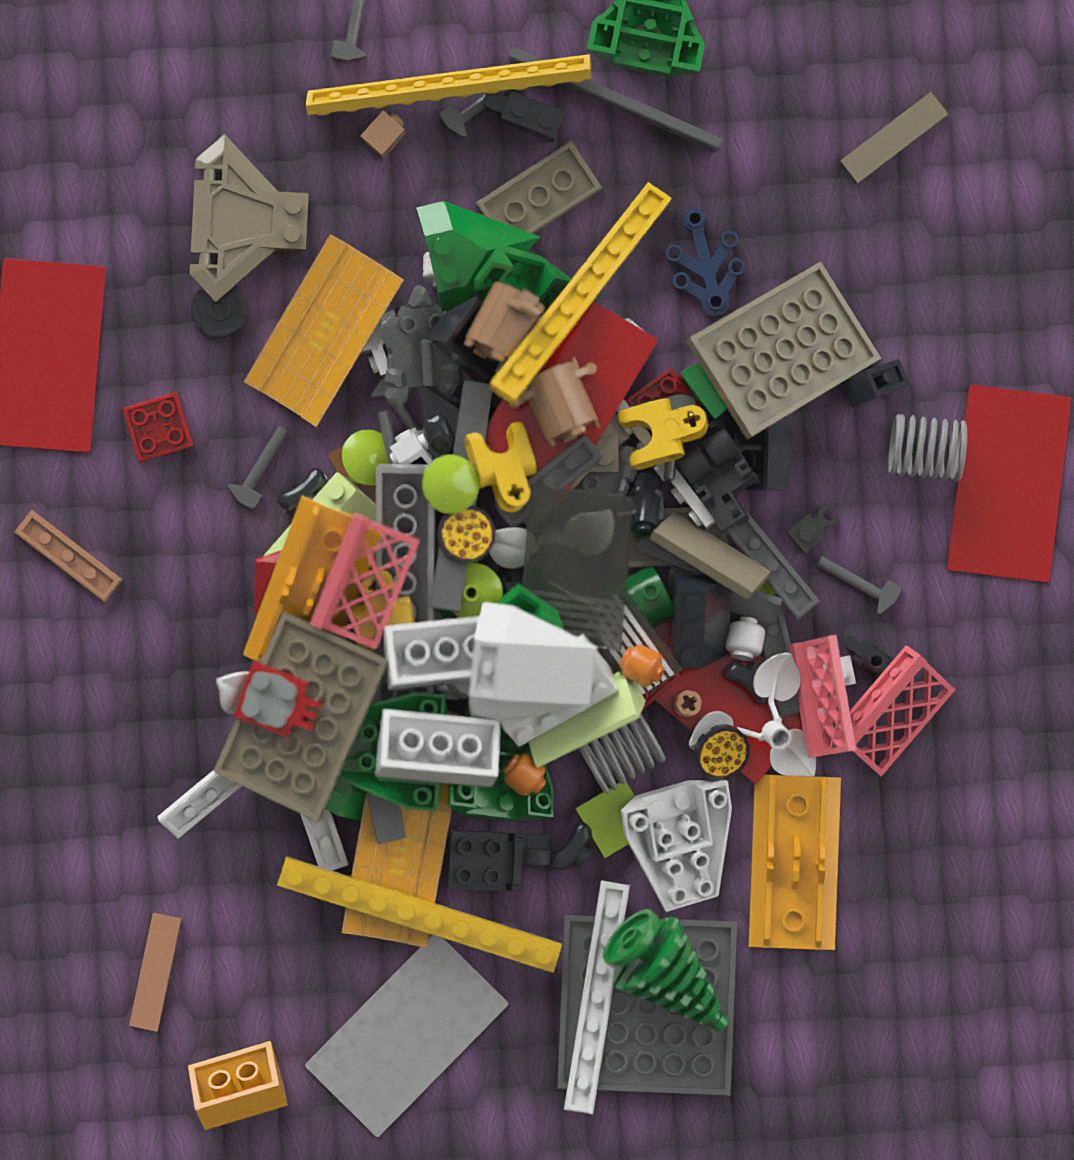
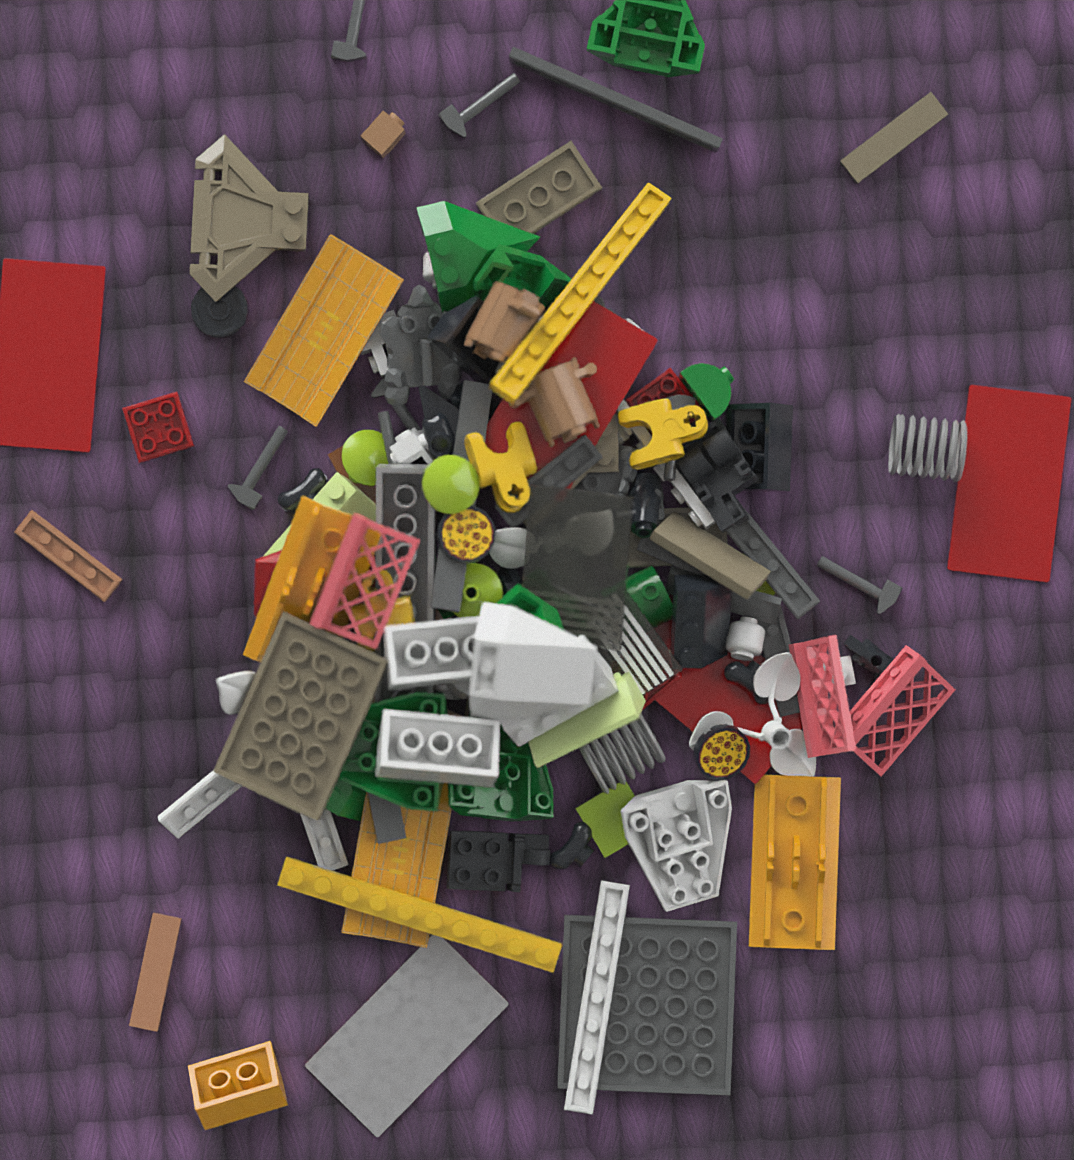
(275, 700): piece -> none
(451, 84): yellow plate -> none
(524, 775): orange head -> none
(525, 114): black brick -> none
(642, 665): orange head -> none
(659, 965): green plant -> none
(696, 706): nougat bush -> none
(706, 266): dark blue plant -> none
(783, 350): dark tan plate -> none
(809, 531): pearl dark grey plate -> none
(875, 383): black slope -> none

